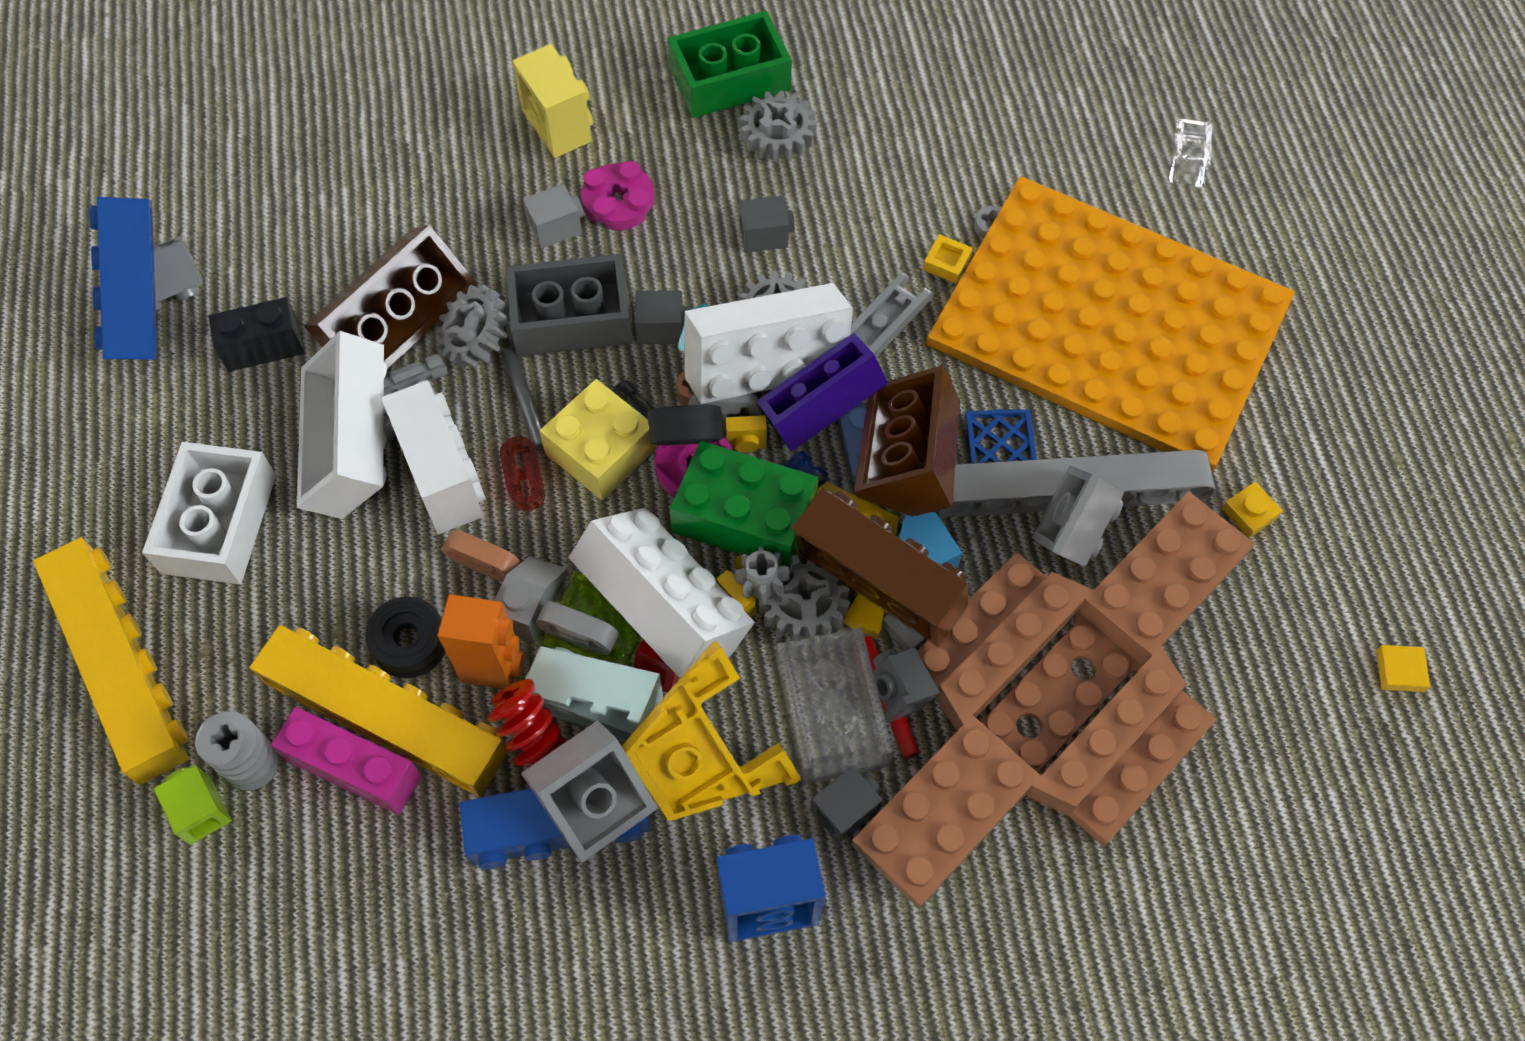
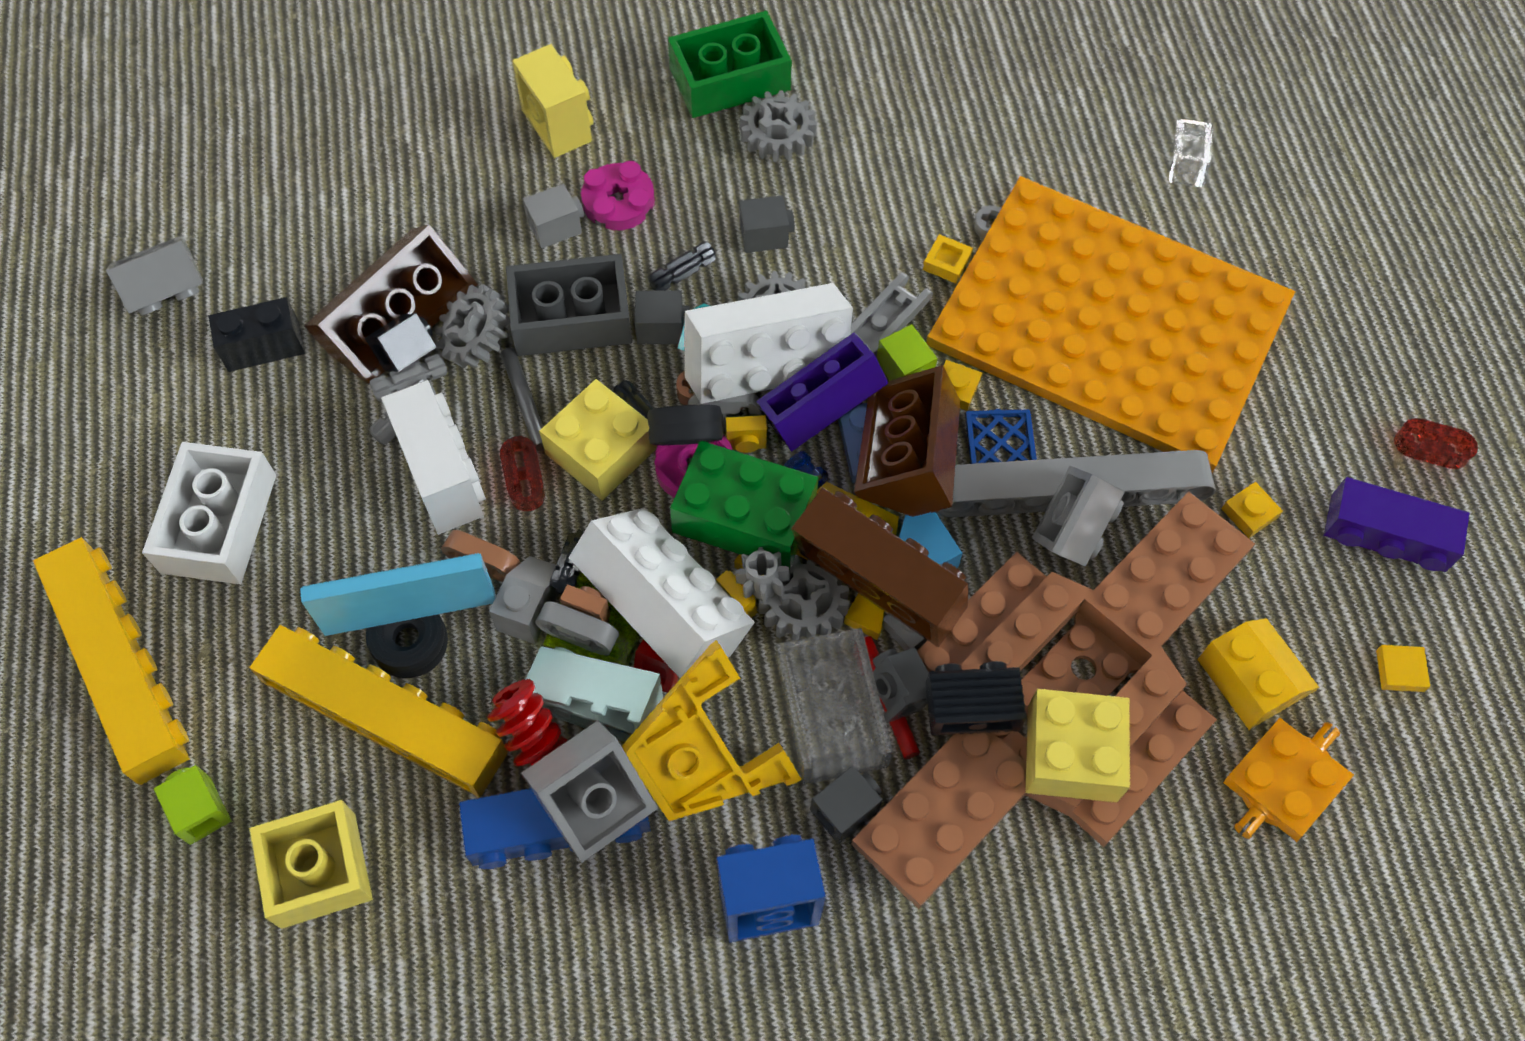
(126, 278): blue brick -> none
(237, 750): light grey piece -> none
(310, 864): none -> light yellow brick
(341, 426): white piece -> none
(347, 760): dark pink brick -> none
(399, 594): none -> medium azure tile
(401, 342): none -> brick
(481, 642): orange brick -> none
(565, 569): none -> black axle
(586, 601): none -> nougat plate
(682, 267): none -> black axle
(904, 353): none -> lime brick
(964, 381): none -> yellow plate
(975, 699): none -> black brick
(1078, 745): none -> light yellow brick
(1256, 671): none -> yellow slope
(1288, 779): none -> light orange plate
(1397, 525): none -> dark purple brick
(1435, 443): none -> clear red beam

